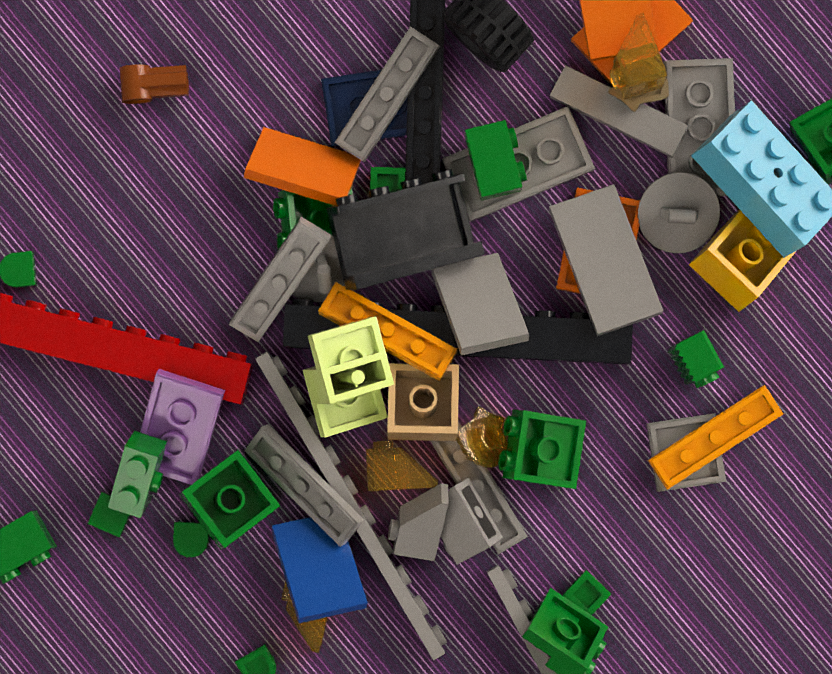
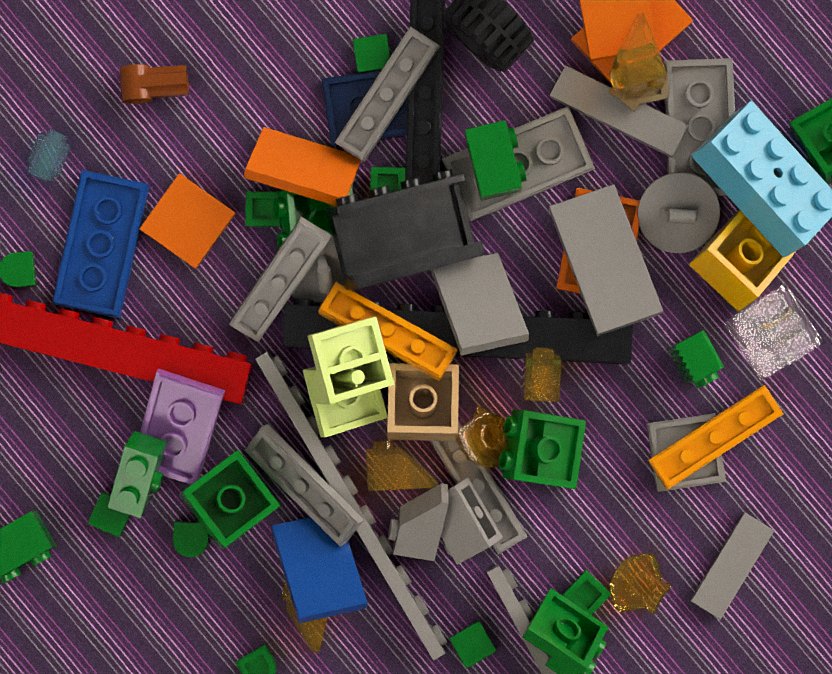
(48, 155): none -> clear light blue brick
(101, 244): none -> blue tile
(187, 221): none -> orange tile
(260, 209): none -> green tile
(371, 52): none -> green tile
(472, 644): none -> green tile
(541, 375): none -> clear yellow slope
(638, 584): none -> clear yellow animal
(732, 565): none -> light grey tile
(773, 332): none -> clear brick

